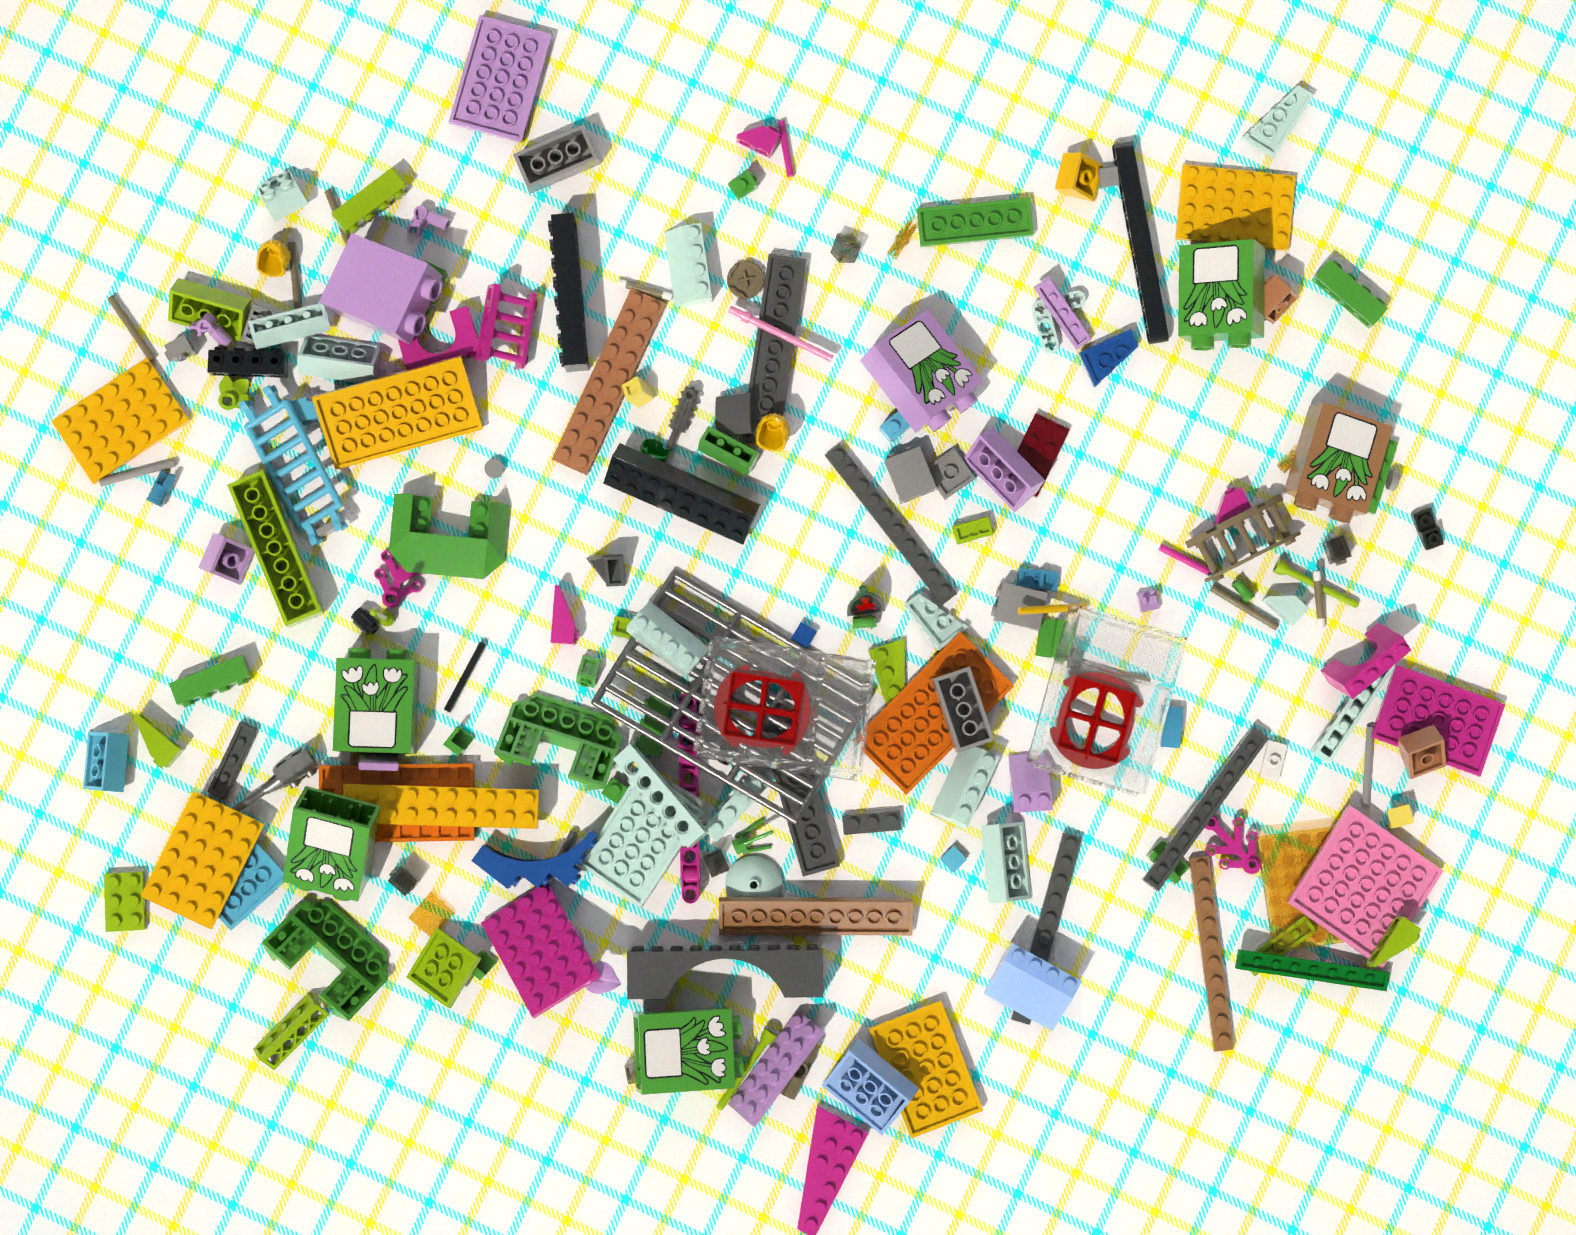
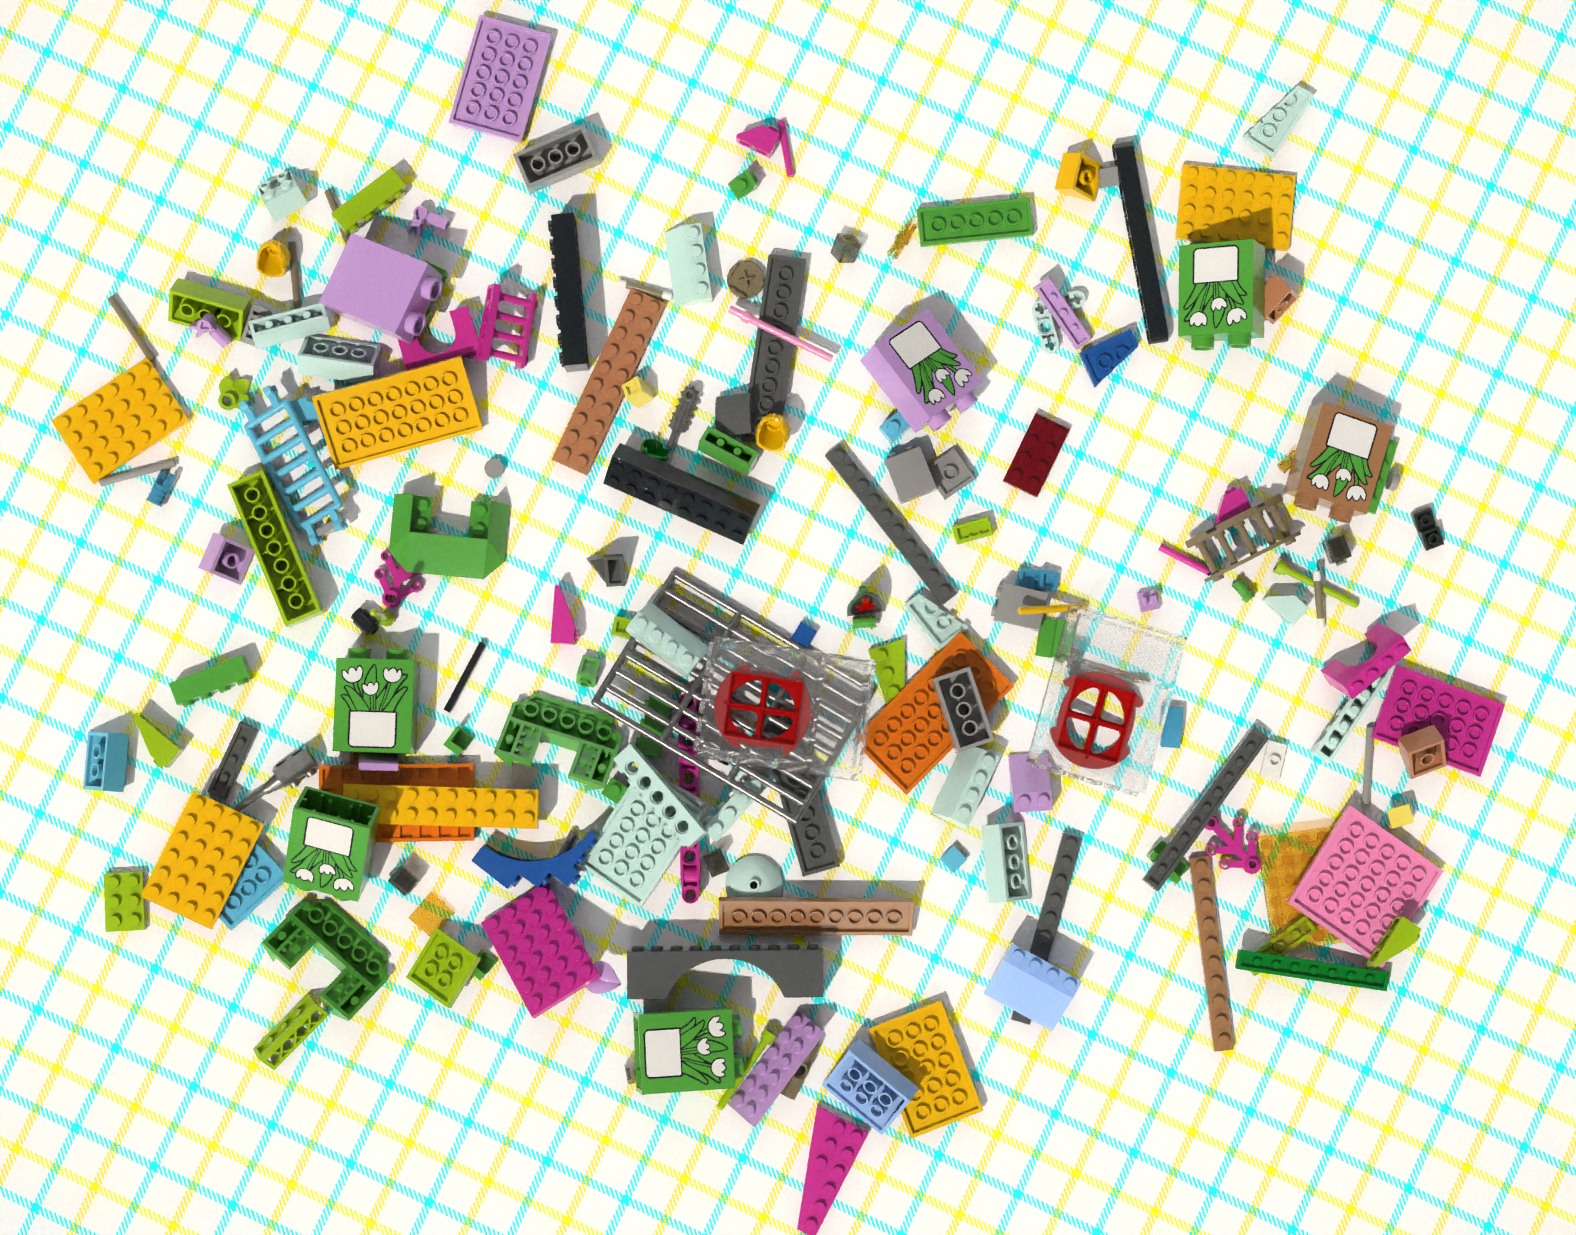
(179, 349): light grey brick -> none
(247, 363): black brick -> none
(742, 843): bright green plant -> none
(871, 822): dark grey plate -> none
(1003, 469): lavender slope -> none
(1244, 607): dark tan bar -> none
(1349, 293): bright green brick -> none

